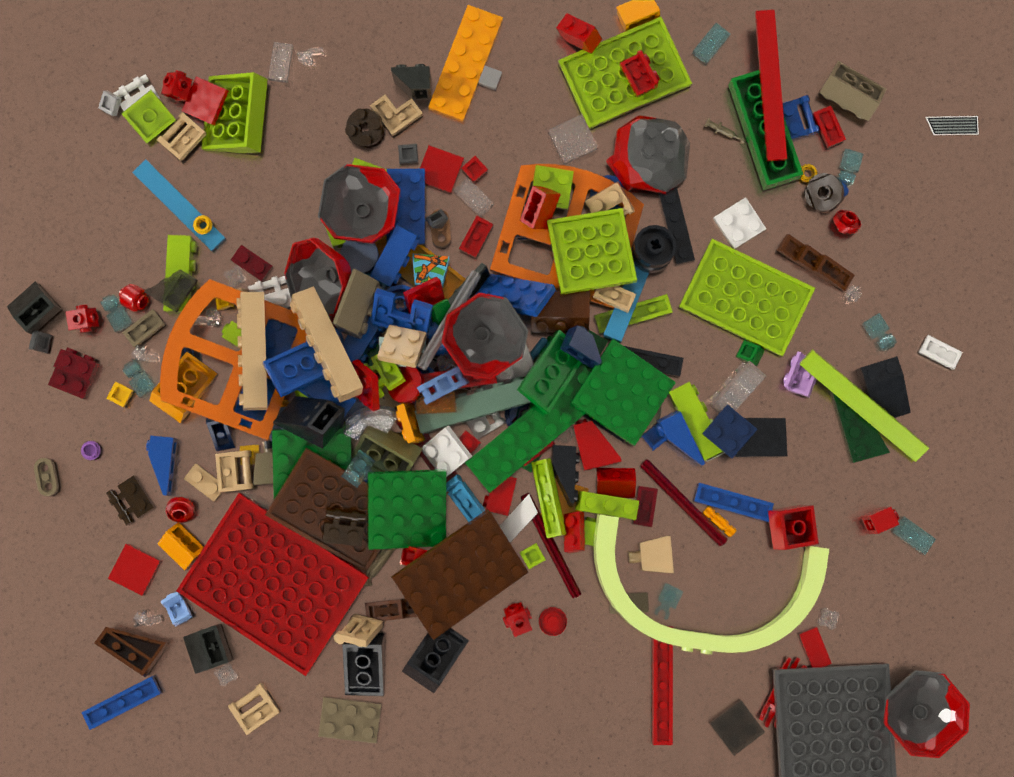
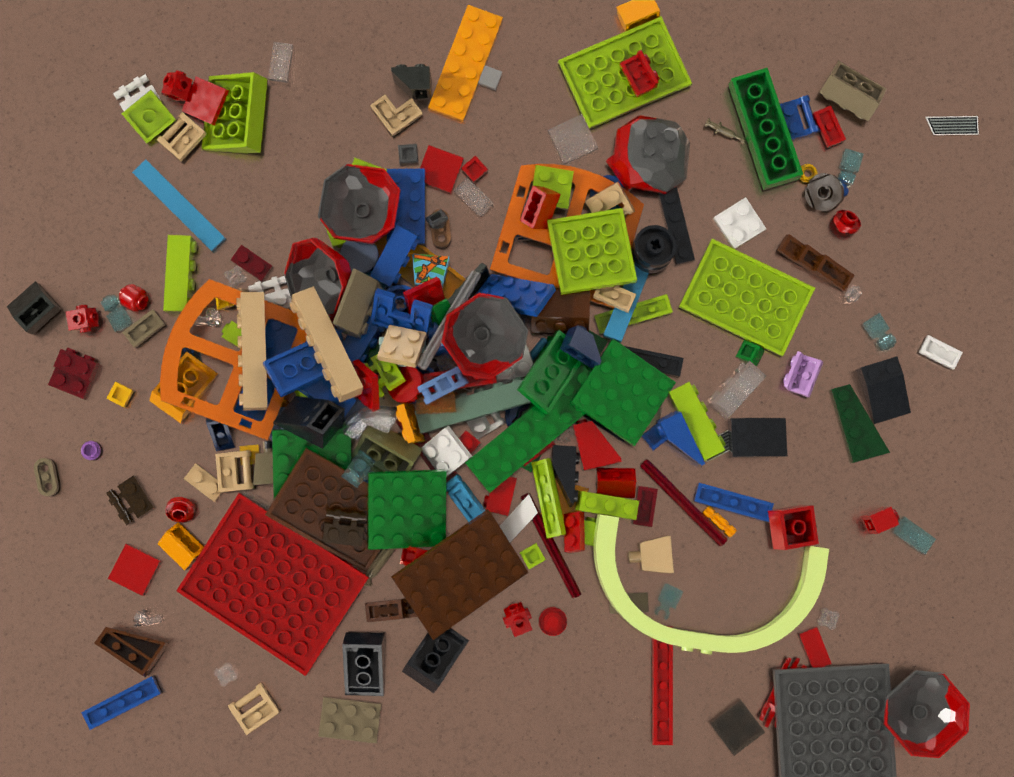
(40, 341): dark grey tile -> none
(110, 103): light grey tile -> none
(139, 353): clear plate -> none
(141, 382): clear light blue plate -> none
(162, 457): blue slope -> none
(173, 290): clear smoke wing -> none
(176, 608): light blue bracket -> none
(200, 219): yellow plate -> none
(207, 648): pearl dark grey slope -> none
(305, 57): clear plate -> none
(354, 130): dark brown plate -> none
(363, 634): tan plate -> none
(476, 236): red plate -> none
(579, 33): red brick -> none
(711, 43): clear light blue plate -> none
(730, 431): dark blue plate -> none
(770, 85): red tile -> none
(864, 405): lime tile -> none

